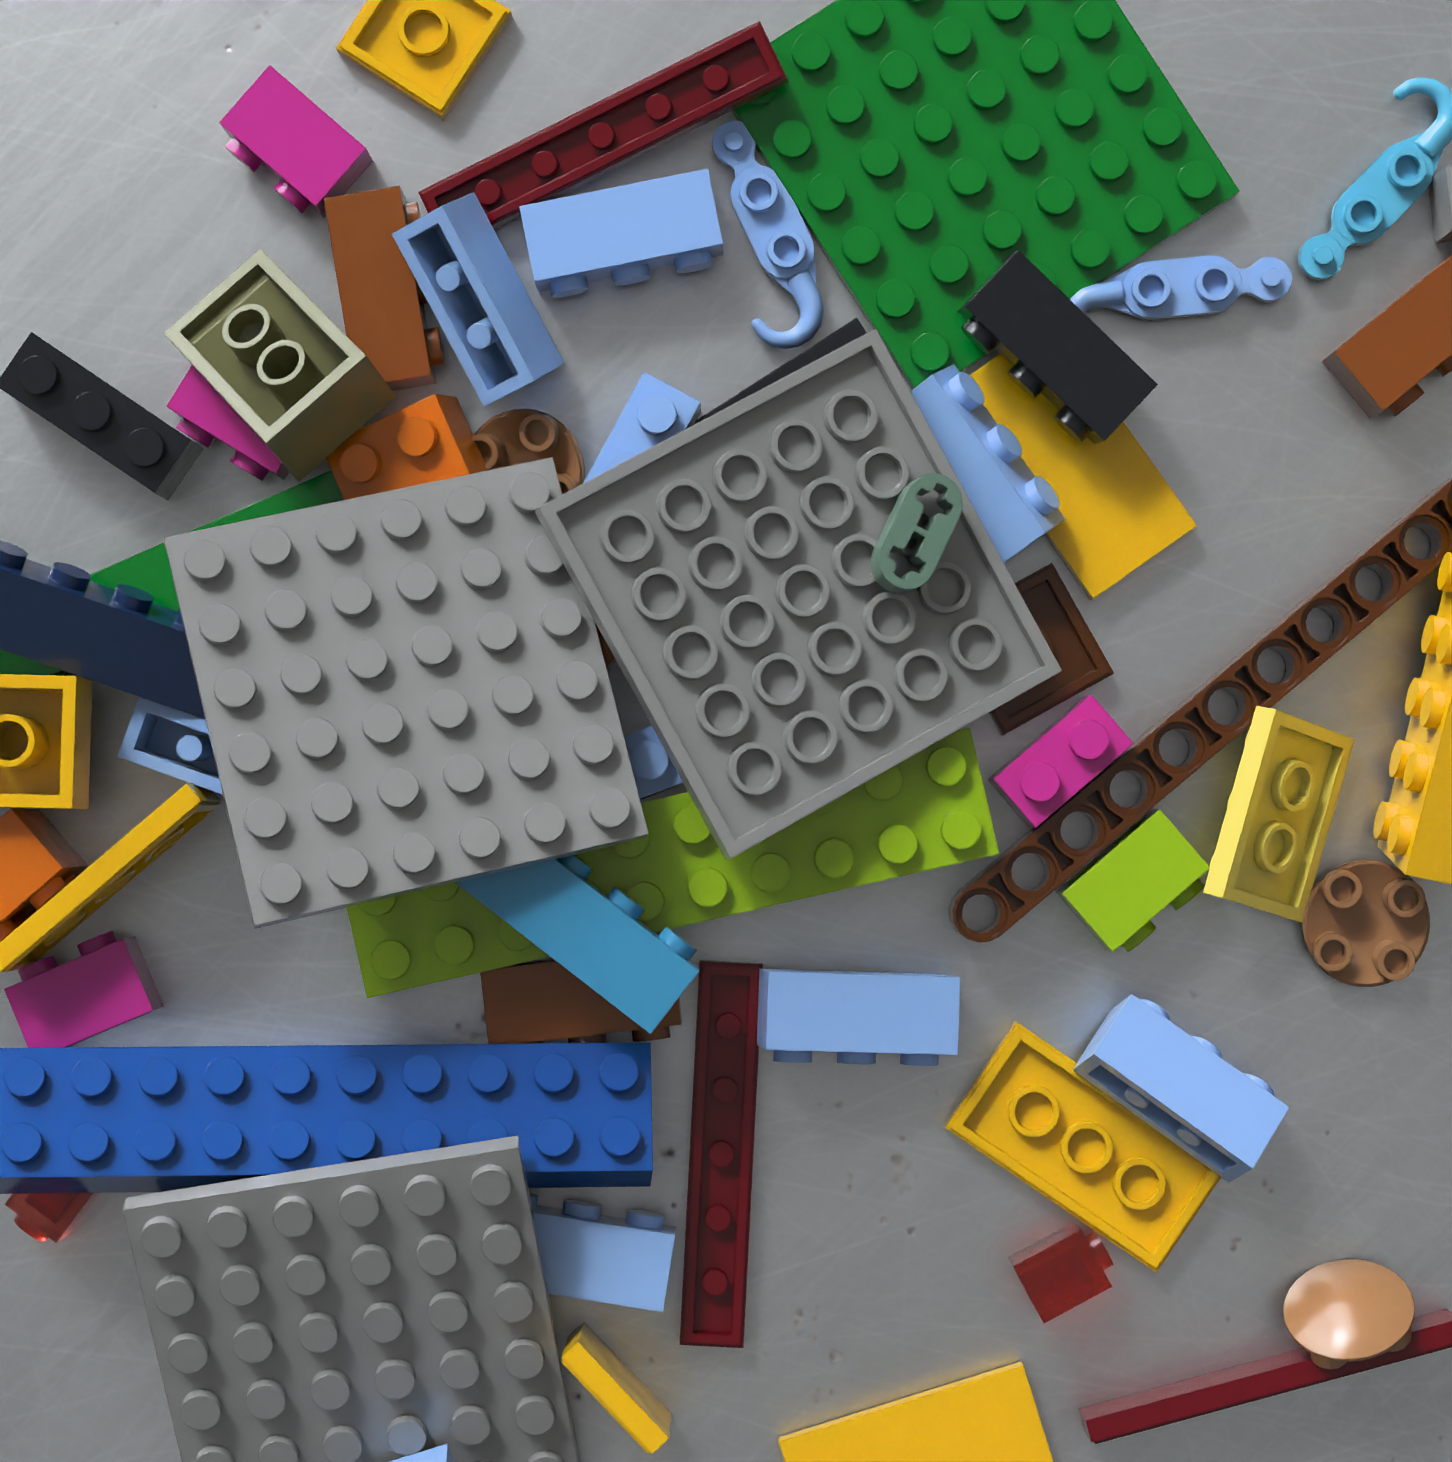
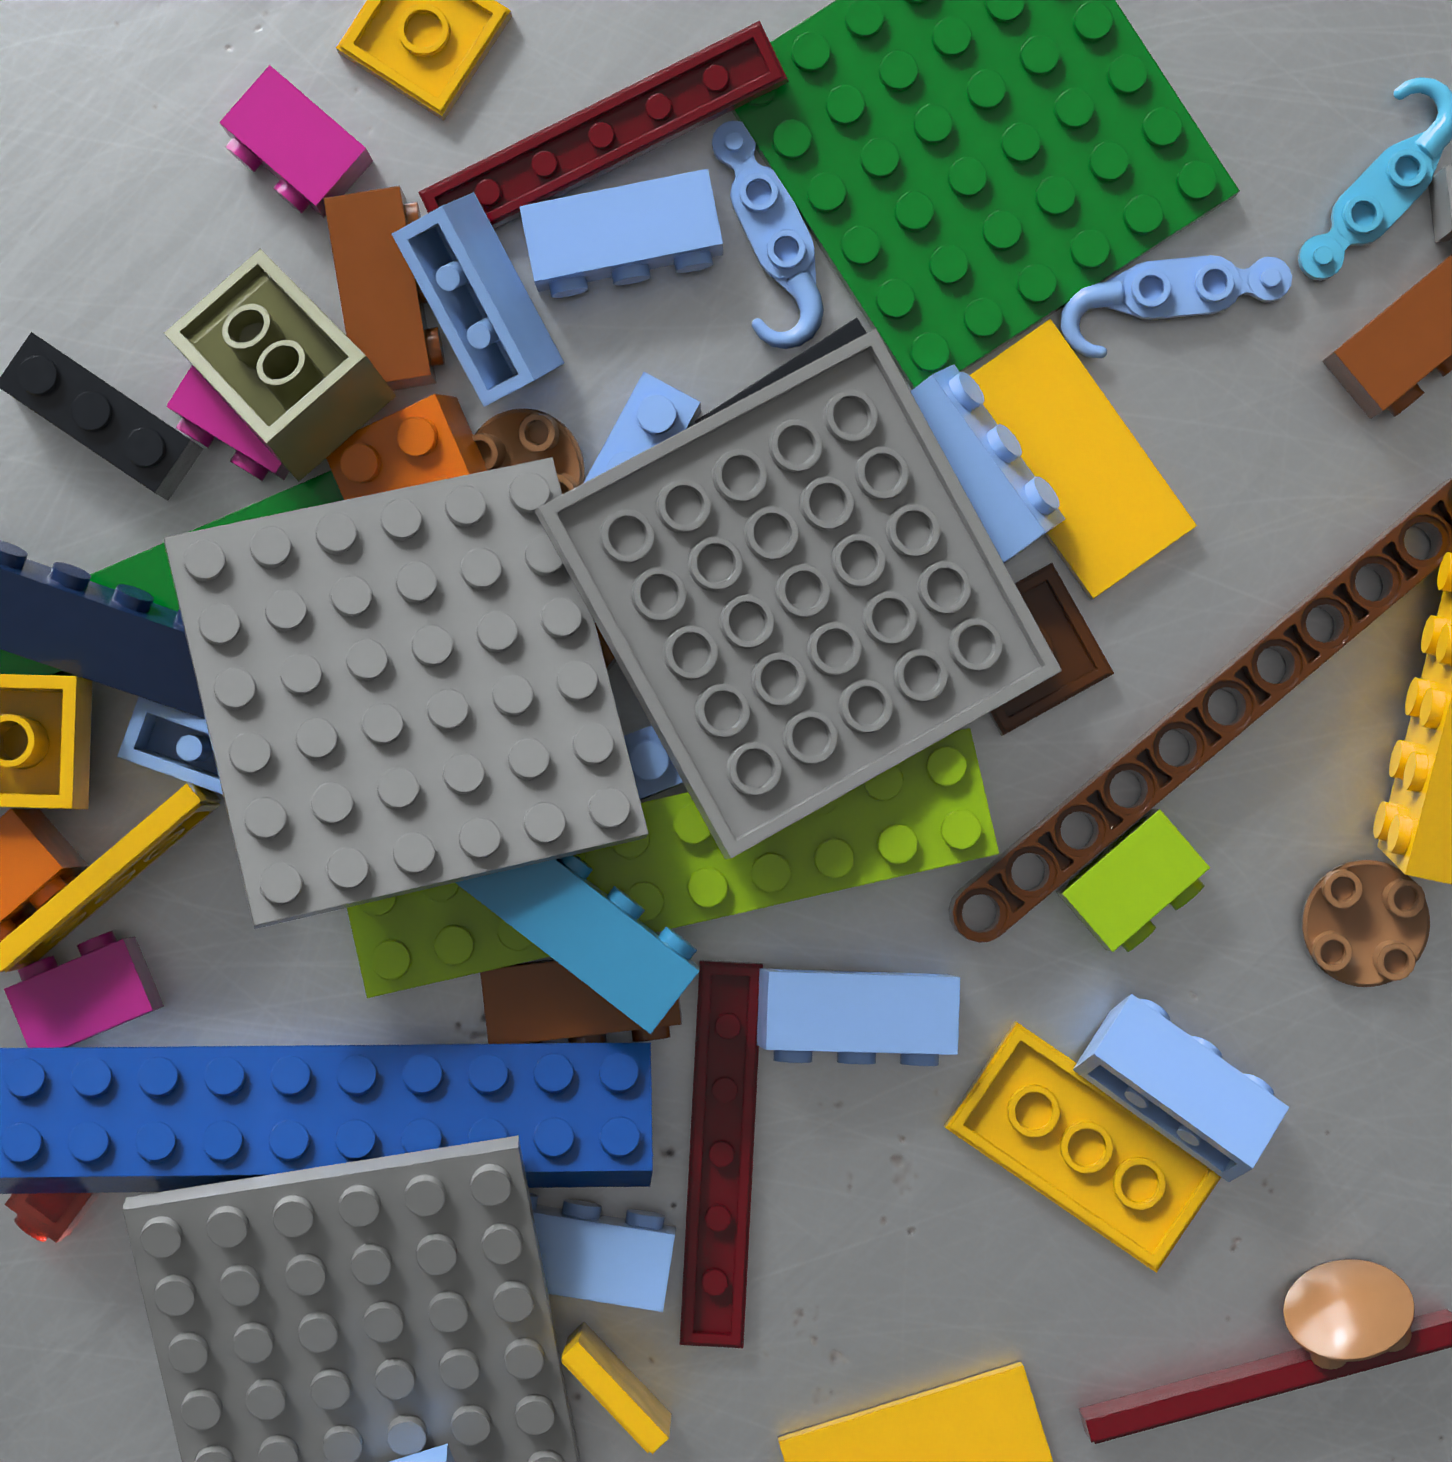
(929, 540): sand green beam -> none
(1055, 350): black brick -> none
(1060, 761): dark pink brick -> none
(1062, 1270): clear red brick -> none
(1278, 814): light yellow plate -> none

